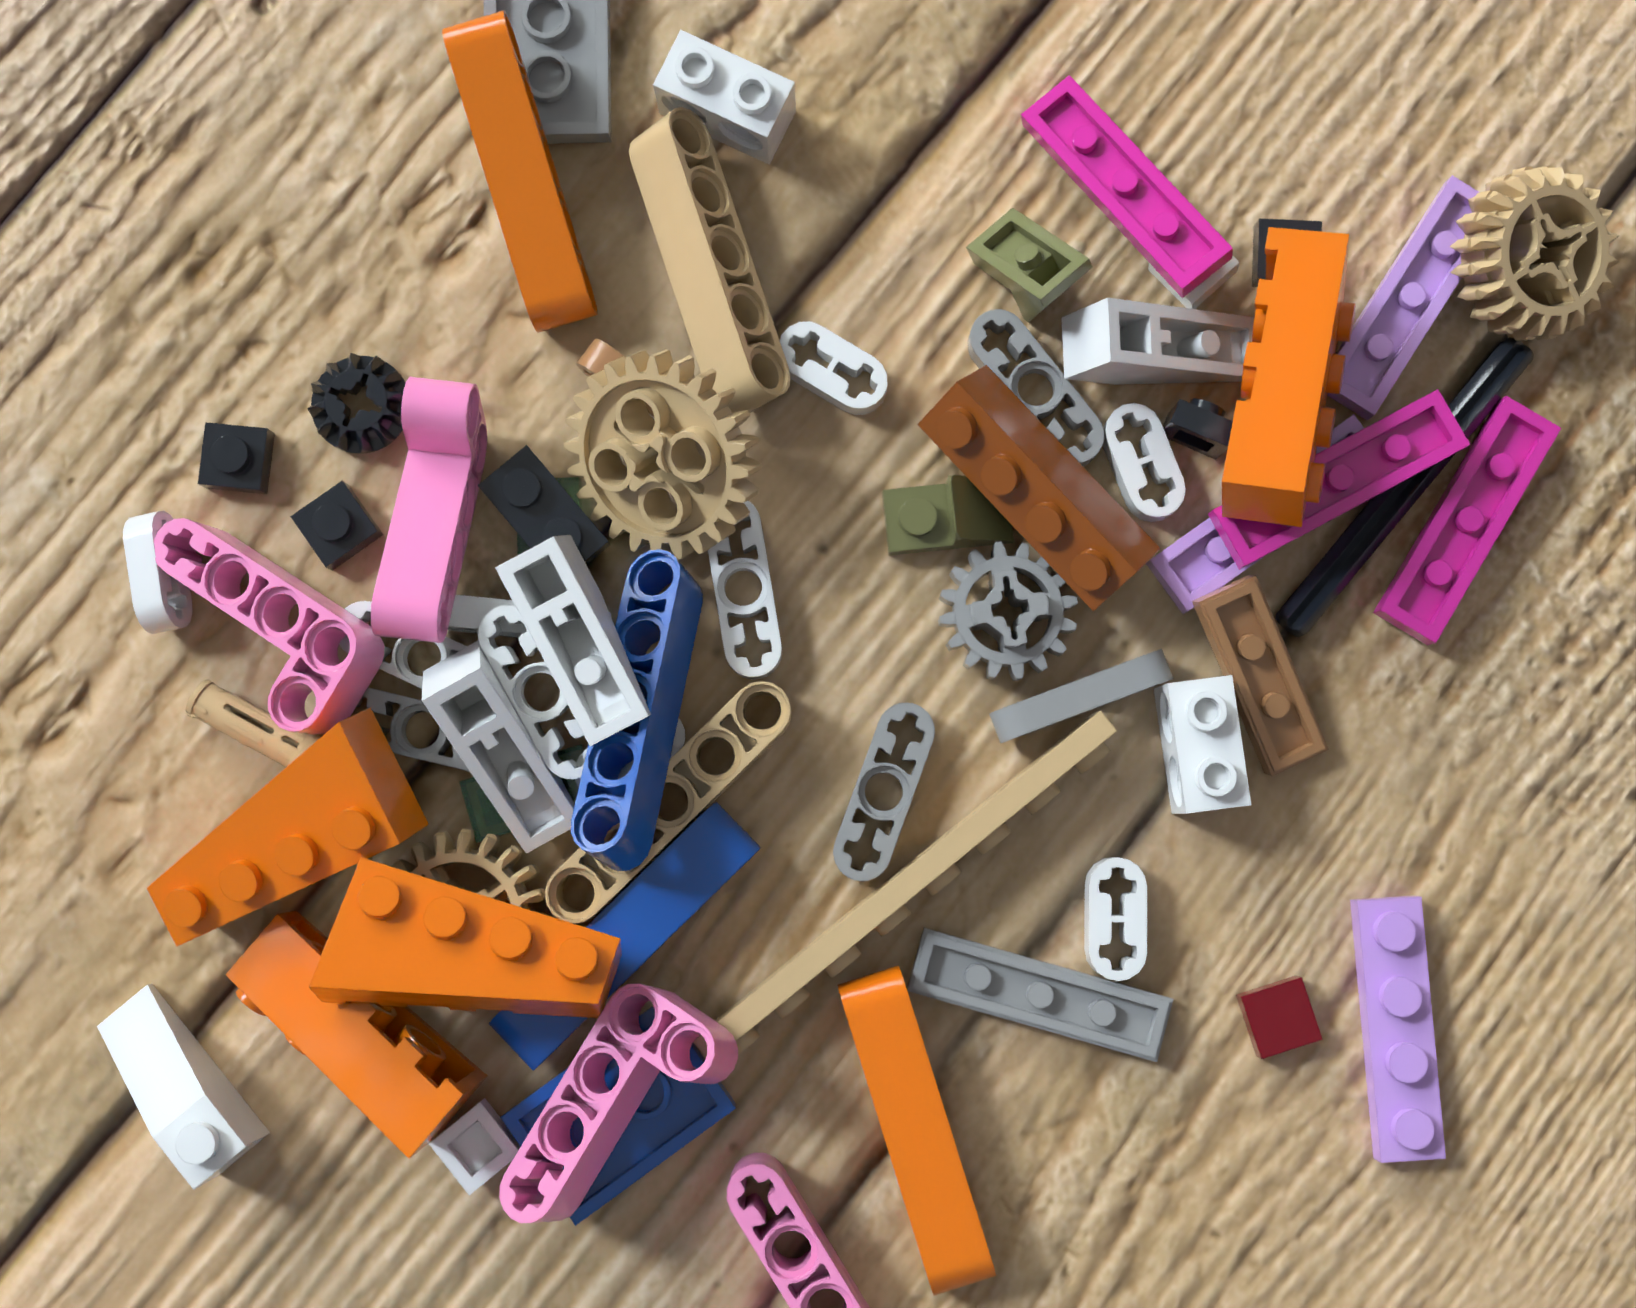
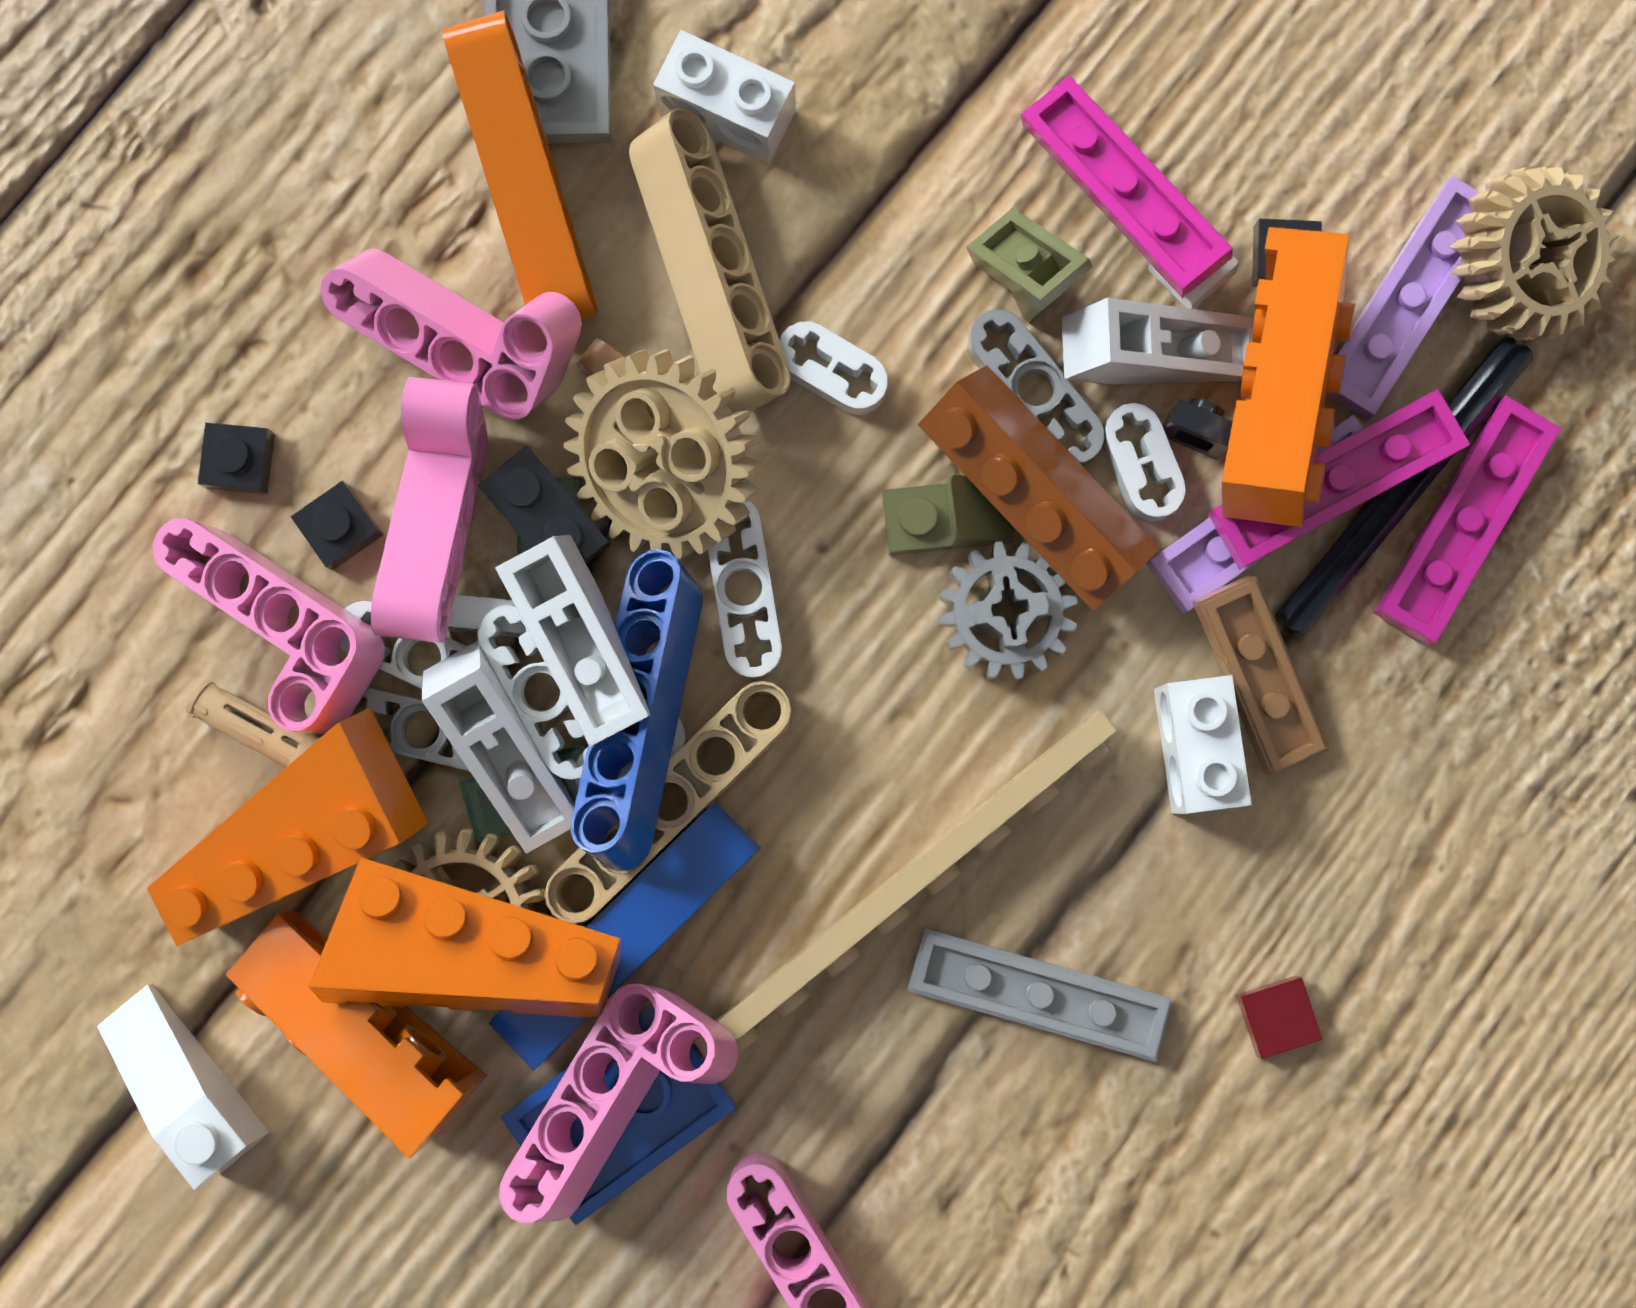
(157, 597): white beam -> none
(368, 430): black gear -> none
(453, 338): none -> bright pink beam
(476, 1146): white plate -> none
(914, 752): light grey beam -> none
(916, 1130): orange beam -> none
(1081, 696): light grey beam -> none
(1131, 918): white beam -> none
(1397, 1029): lavender plate -> none

